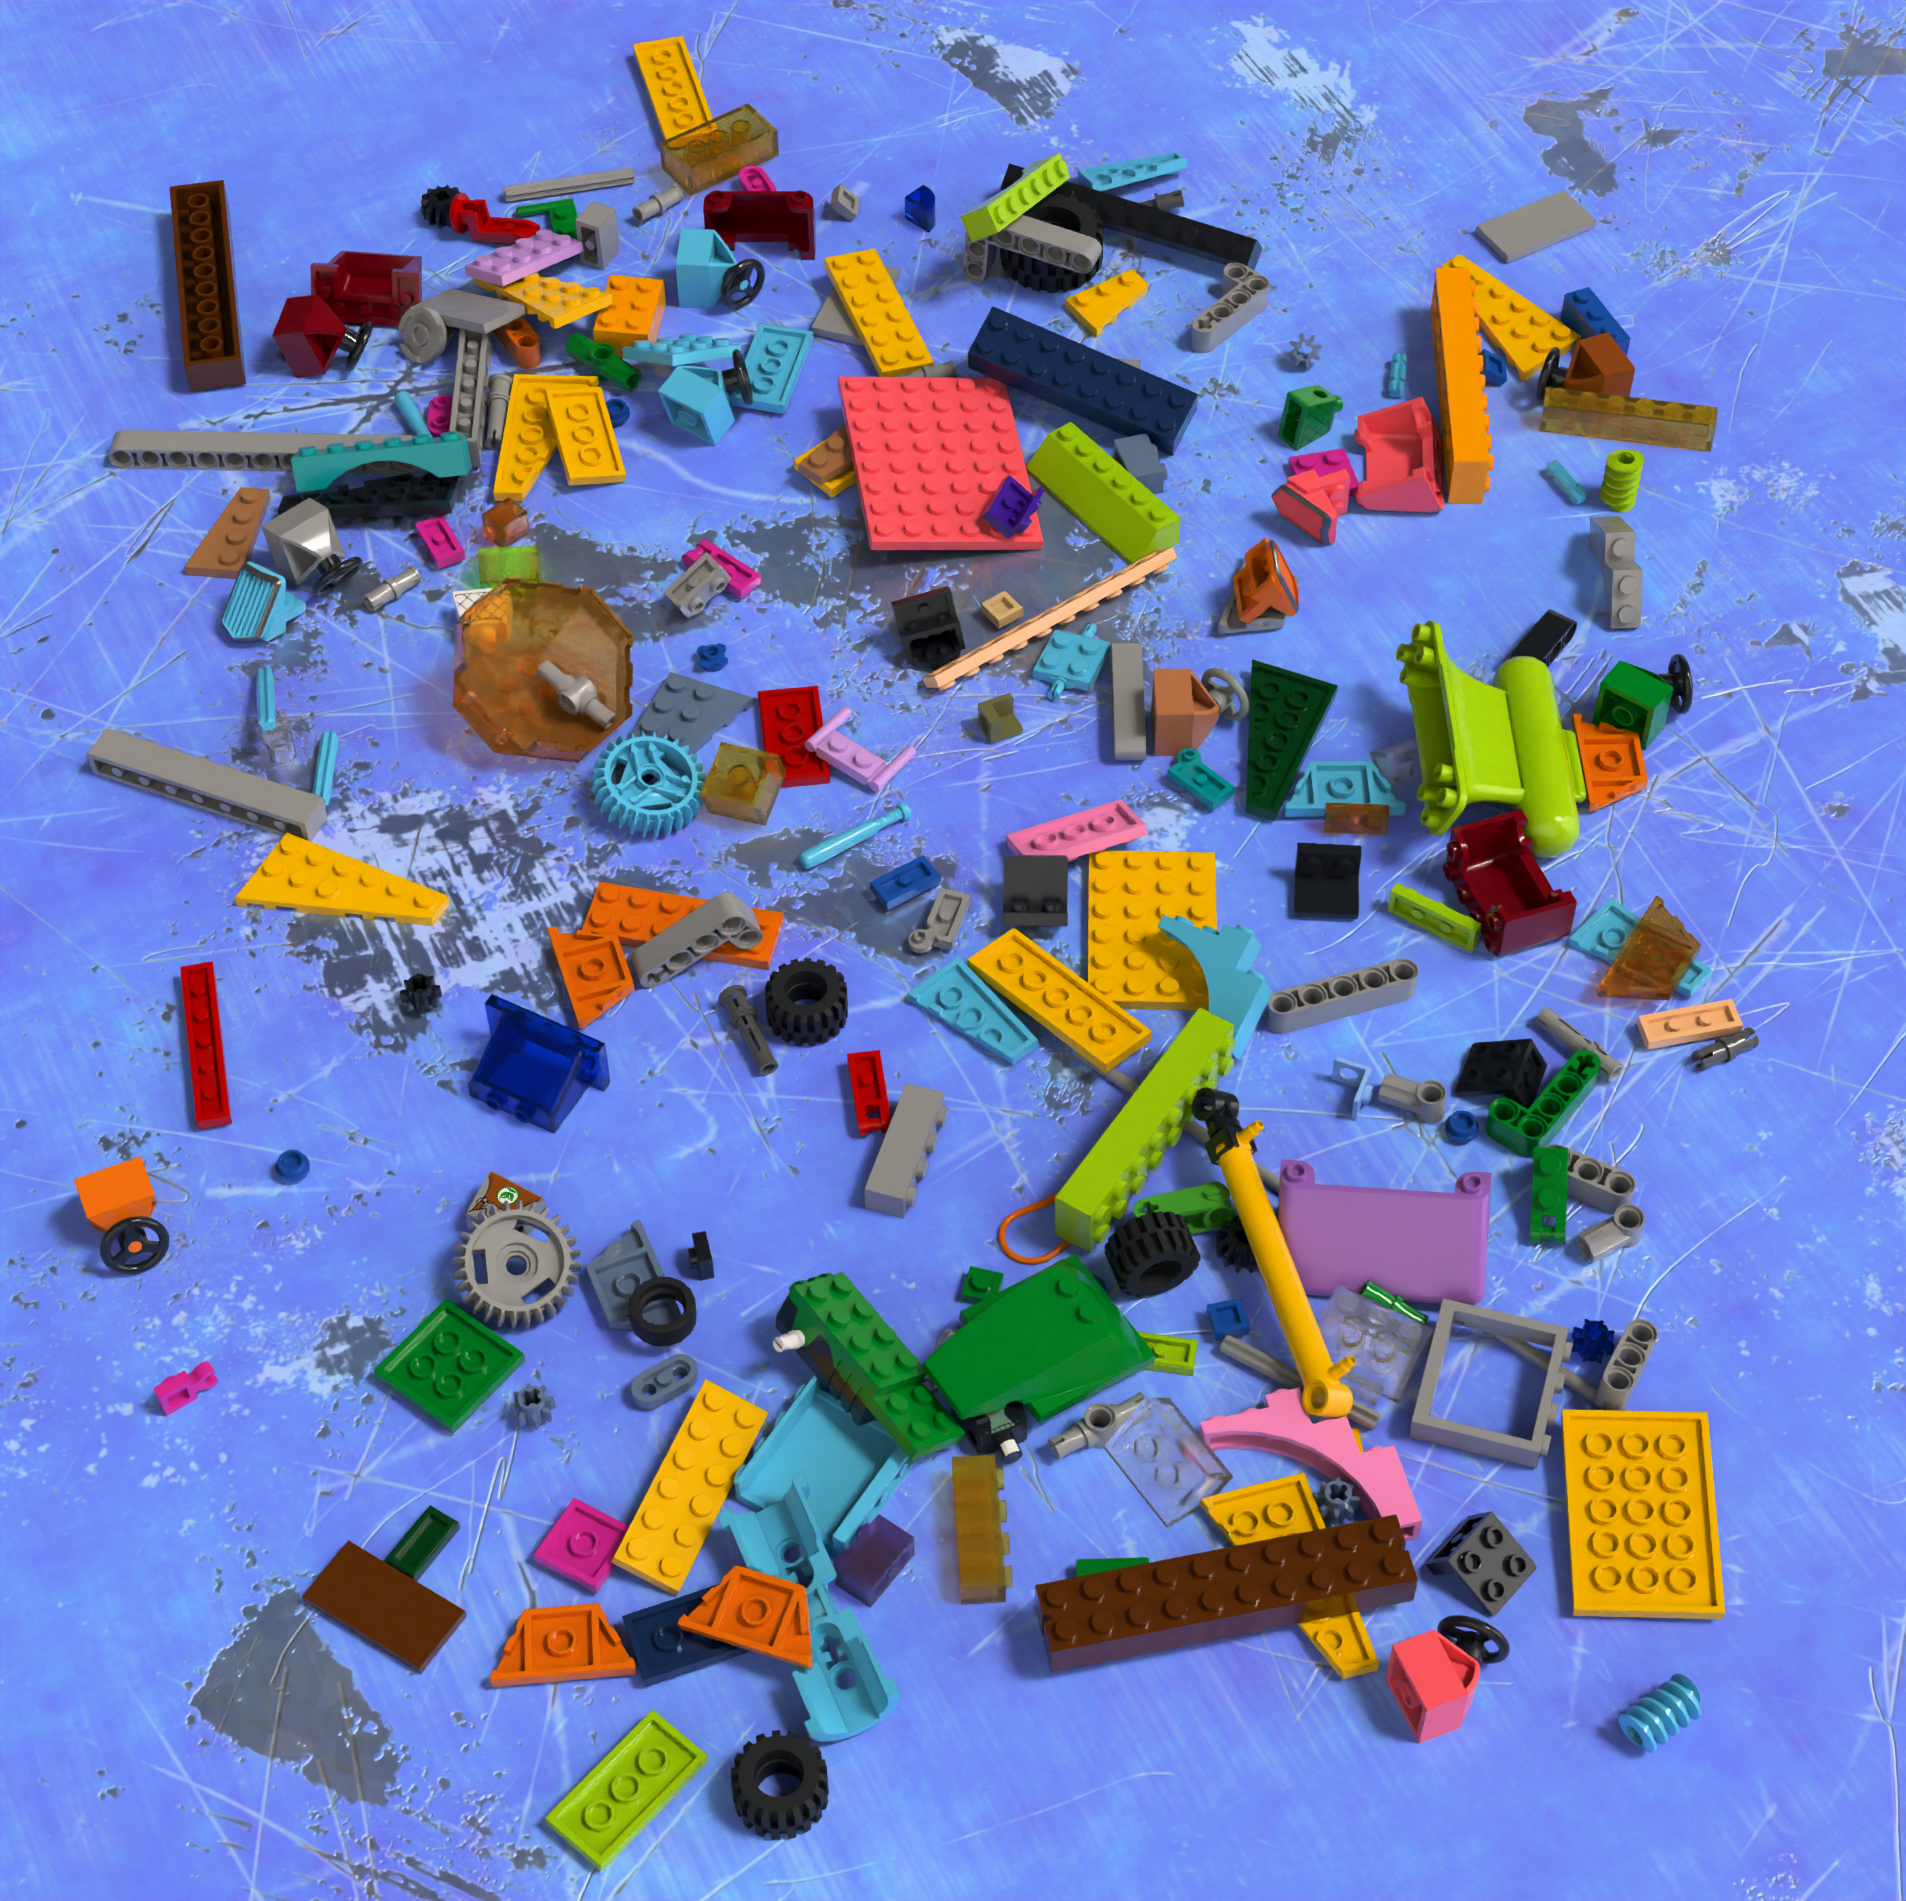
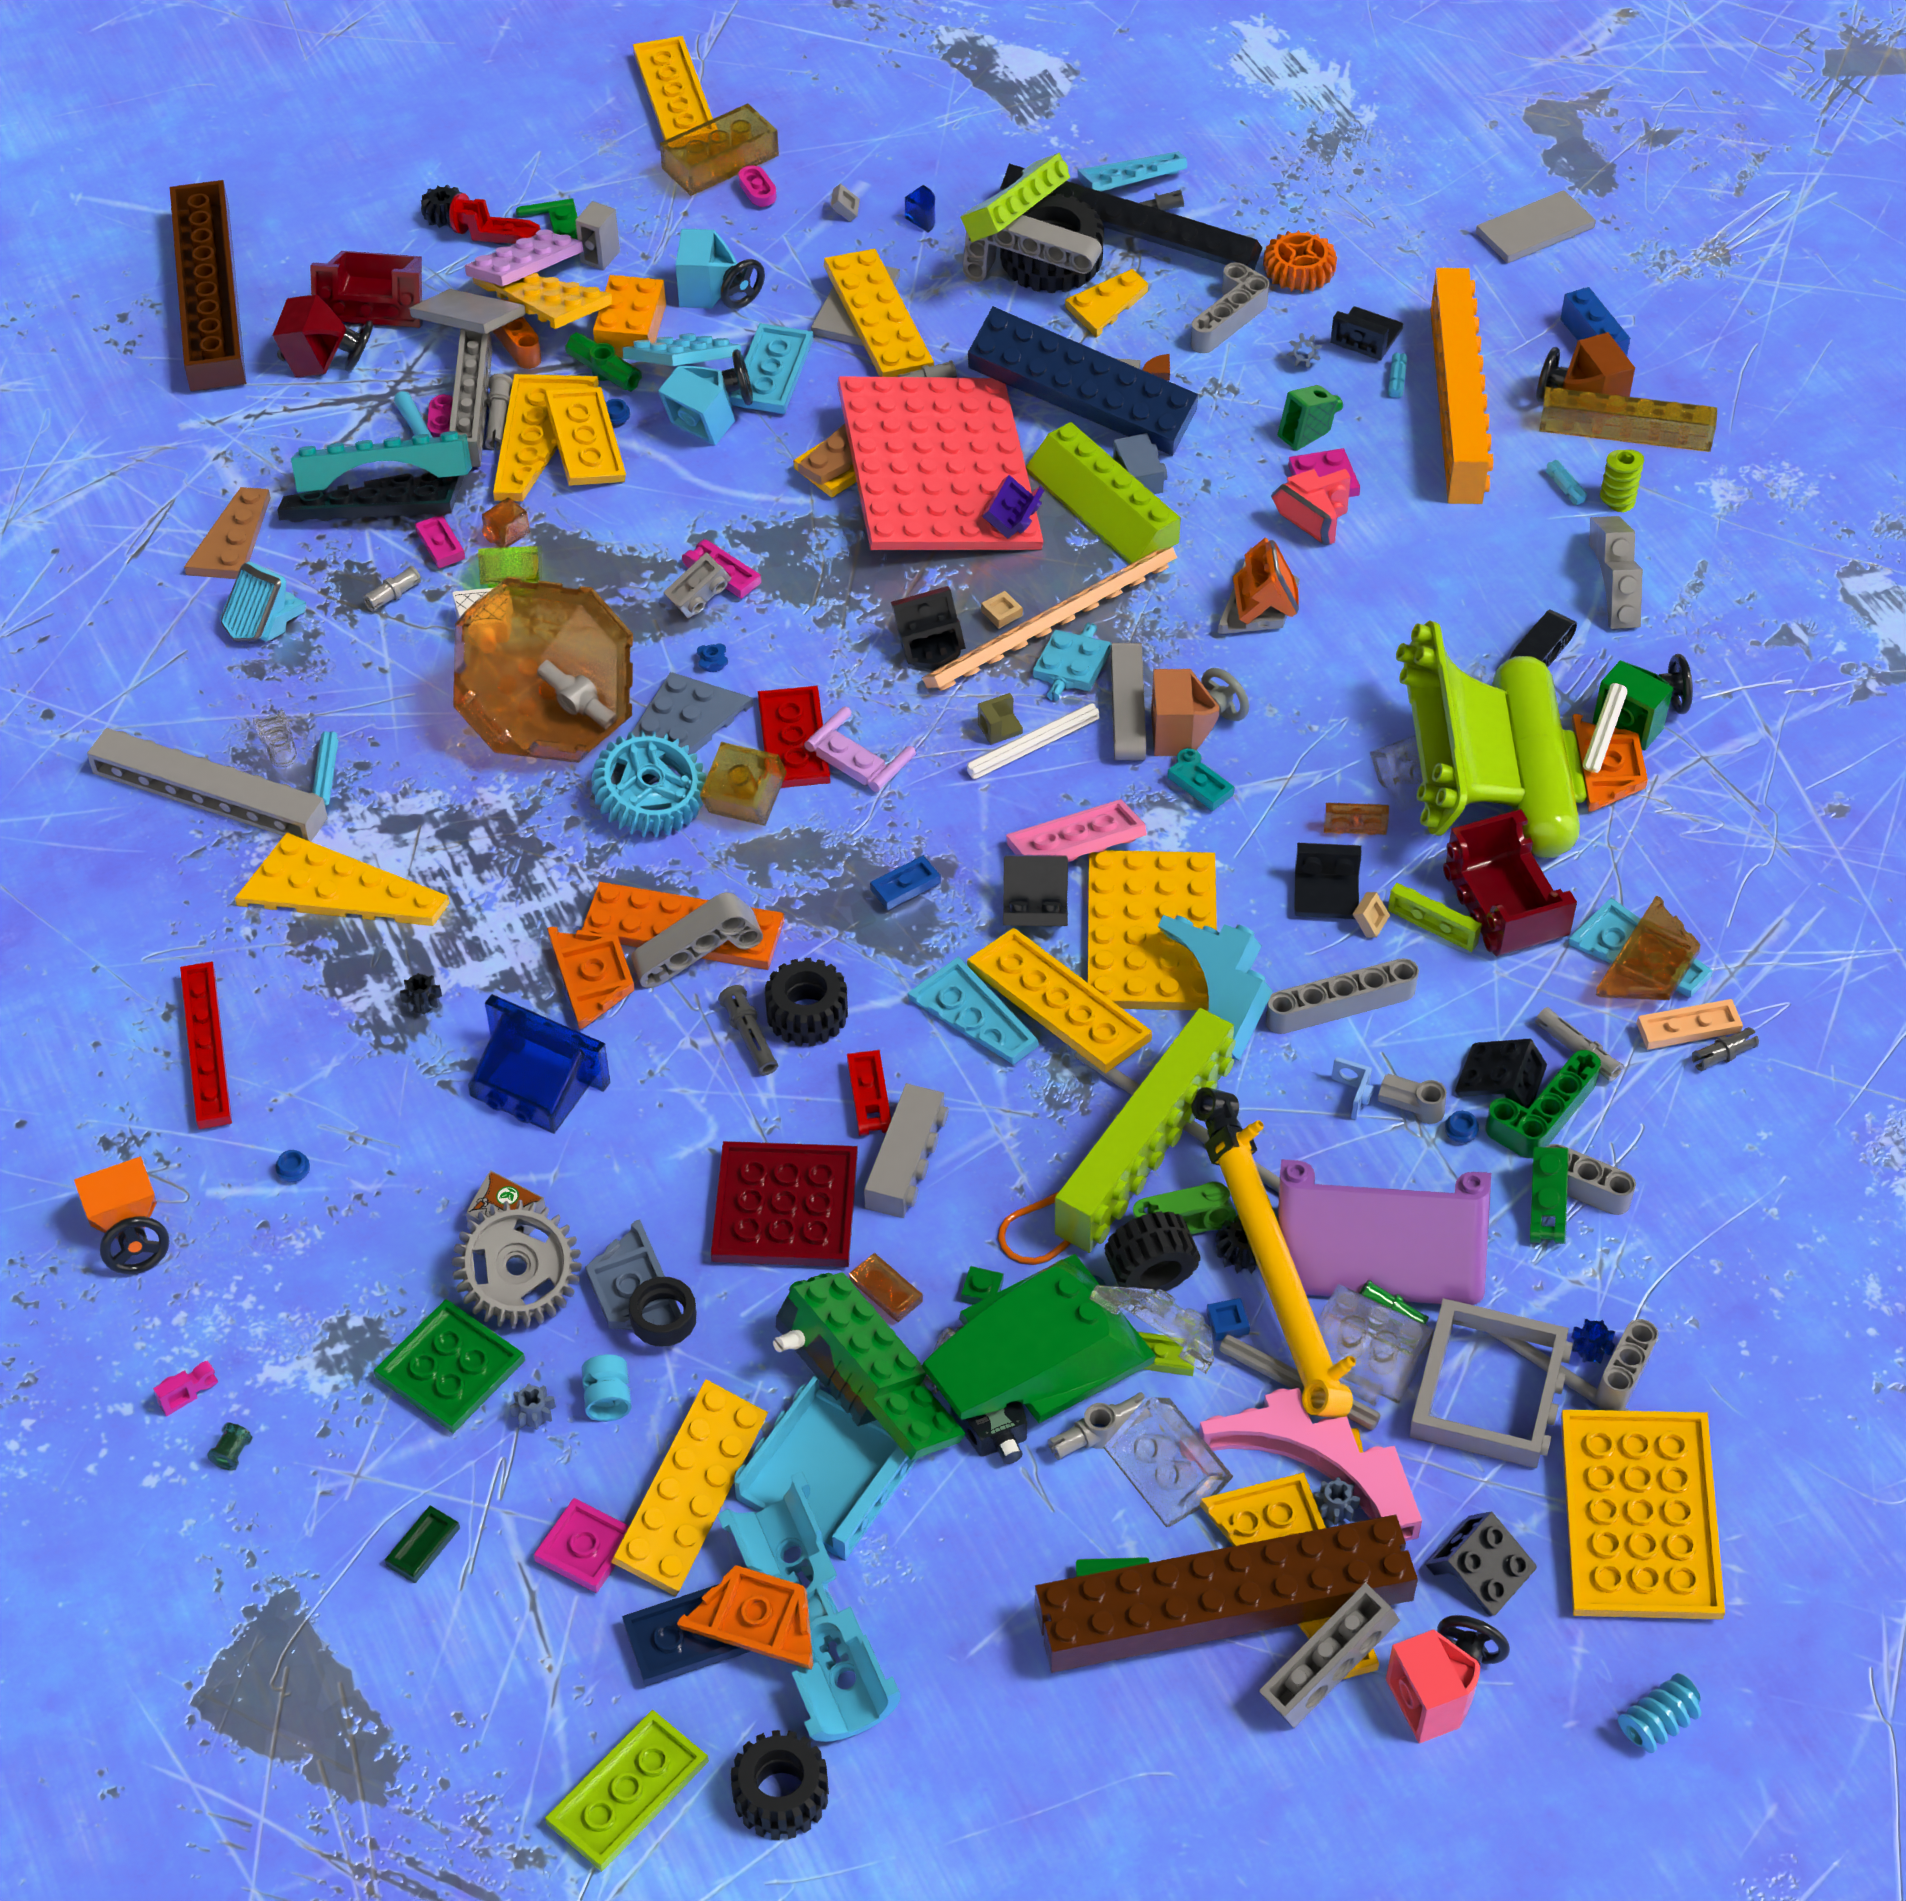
(230, 1446): none -> bush
(233, 450): light grey beam -> none
(265, 699): medium azure axle -> none
(308, 544): light grey piece -> none
(384, 1606): reddish brown tile -> none
(424, 334): light grey tile -> none
(562, 1646): orange wing -> none
(569, 184): light grey axle -> none
(606, 1388): none -> medium azure wheel
(657, 204): light grey pin -> none
(663, 1382): sand blue plate -> none
(701, 1256): black plate -> none
(763, 218): dark red windscreen -> none
(785, 1204): none -> dark red plate
(837, 844): medium azure piece -> none
(873, 1560): clear purple brick -> none
(886, 1287): none -> clear orange plate
(943, 922): light grey hinge -> none
(979, 1529): clear yellow brick -> none
(1032, 741): none -> white axle
(1159, 366): none -> dark orange tile
(1161, 1313): none -> clear wing
(1282, 728): dark green wing -> none
(1300, 261): none -> orange gear
(1329, 1655): none -> light grey brick
(1341, 783): medium azure wing -> none
(1365, 332): none -> black bracket
(1371, 914): none -> tan plate
(1401, 459): coral windscreen -> none
(1493, 368): blue plate -> none
(1515, 323): yellow wing -> none
(1605, 728): none -> white axle
(1611, 1234): light grey piece -> none

